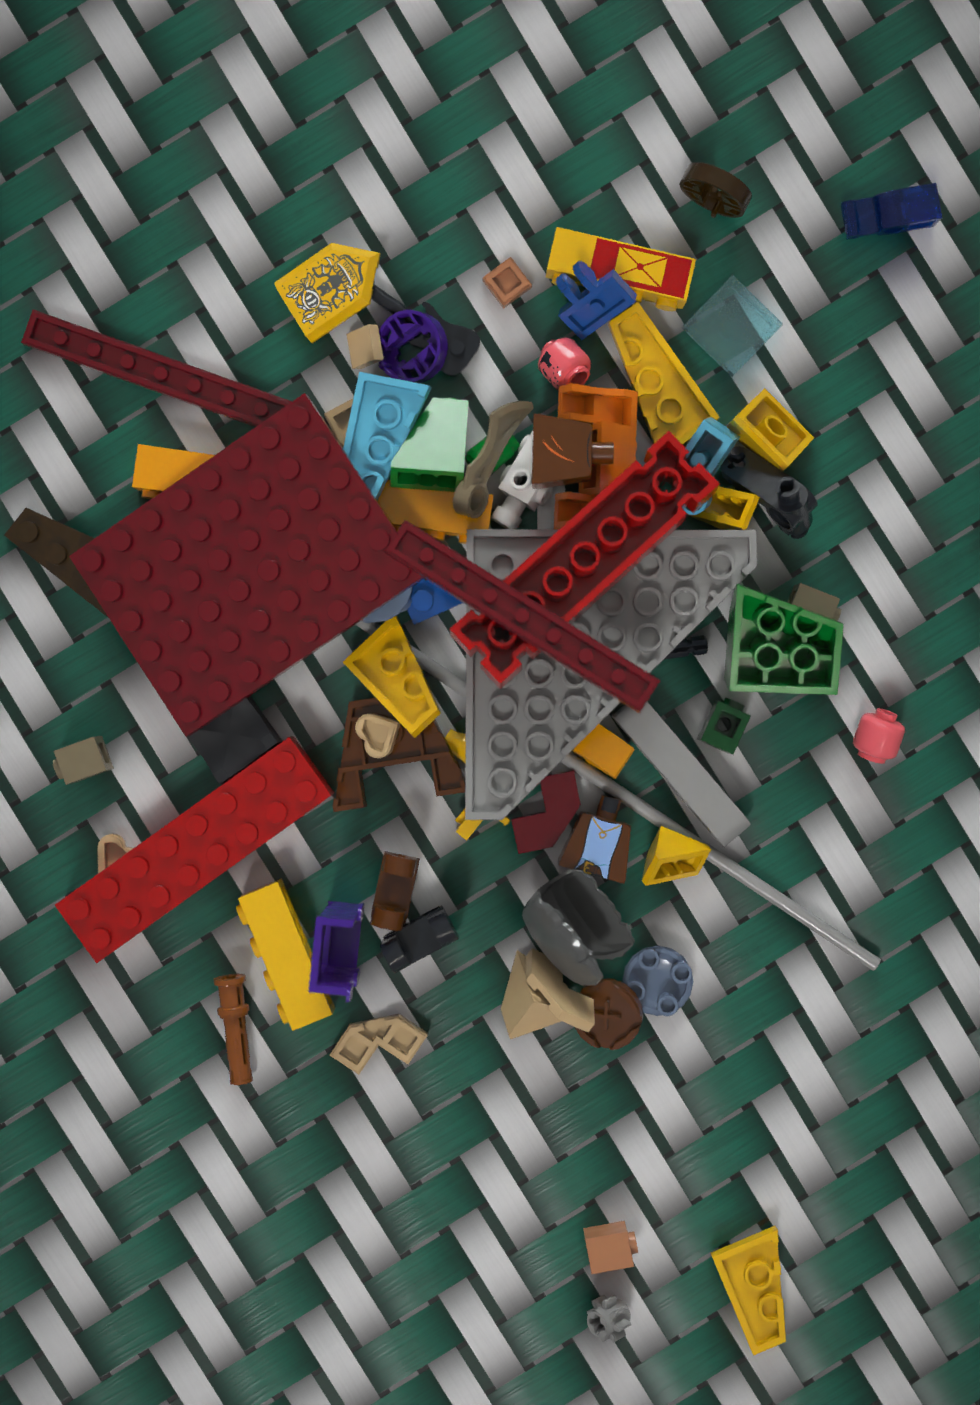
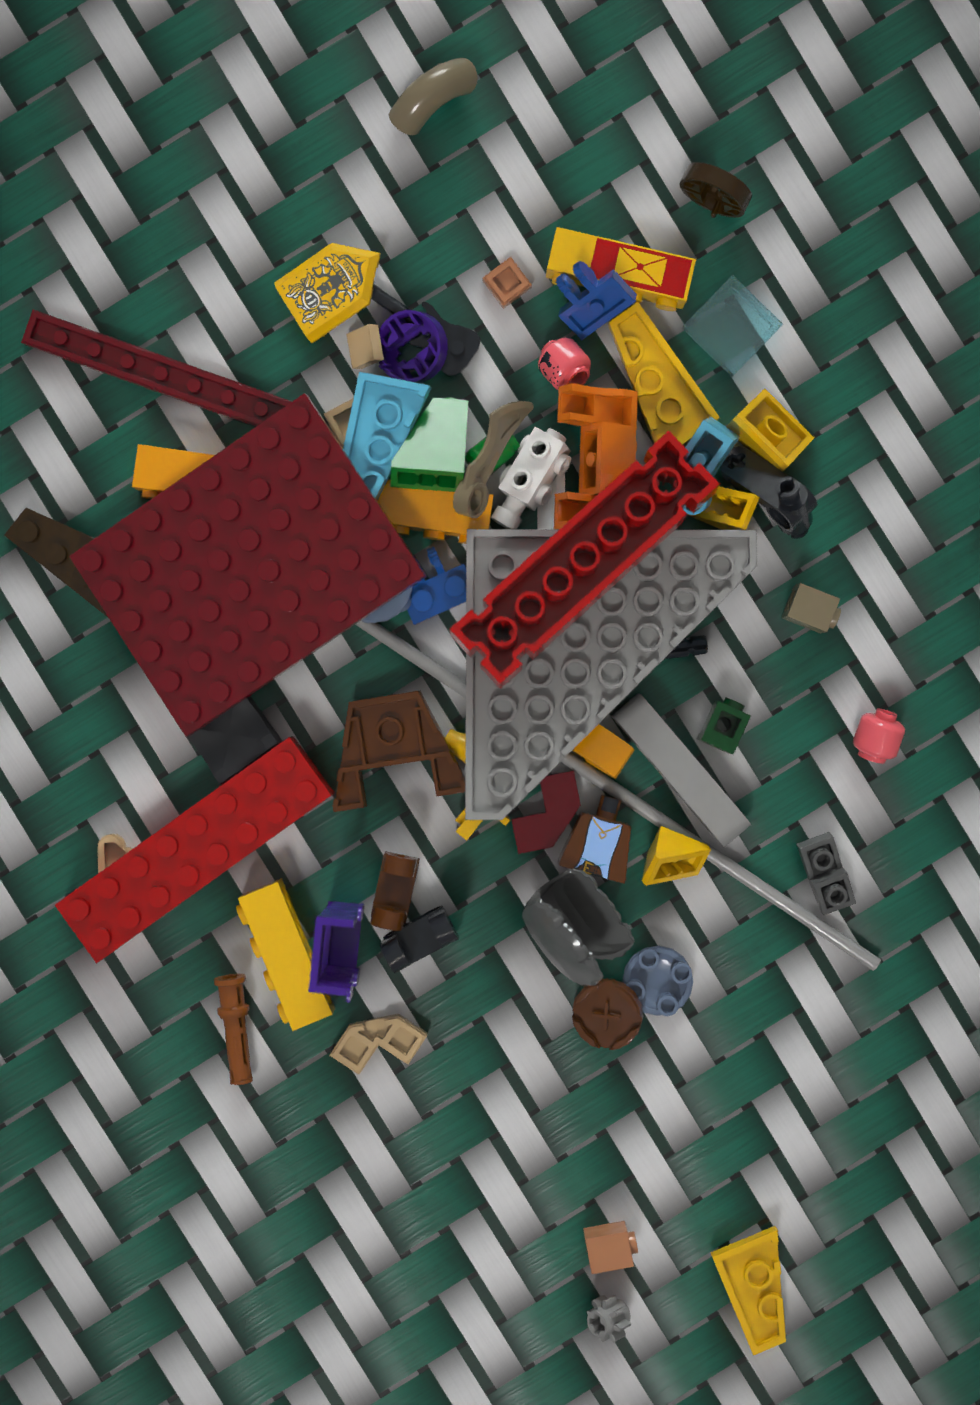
(82, 760): dark tan brick -> none
(378, 734): tan tile -> none
(394, 676): yellow wing -> none
(430, 92): none -> dark tan cylinder
(521, 1006): tan slope -> none
(522, 616): dark red tile -> none
(564, 1003): tan tile -> none
(565, 452): reddish brown torso -> none
(780, 647): green wedge -> none
(825, 873): none -> dark grey slope
(892, 212): clear blue piece -> none

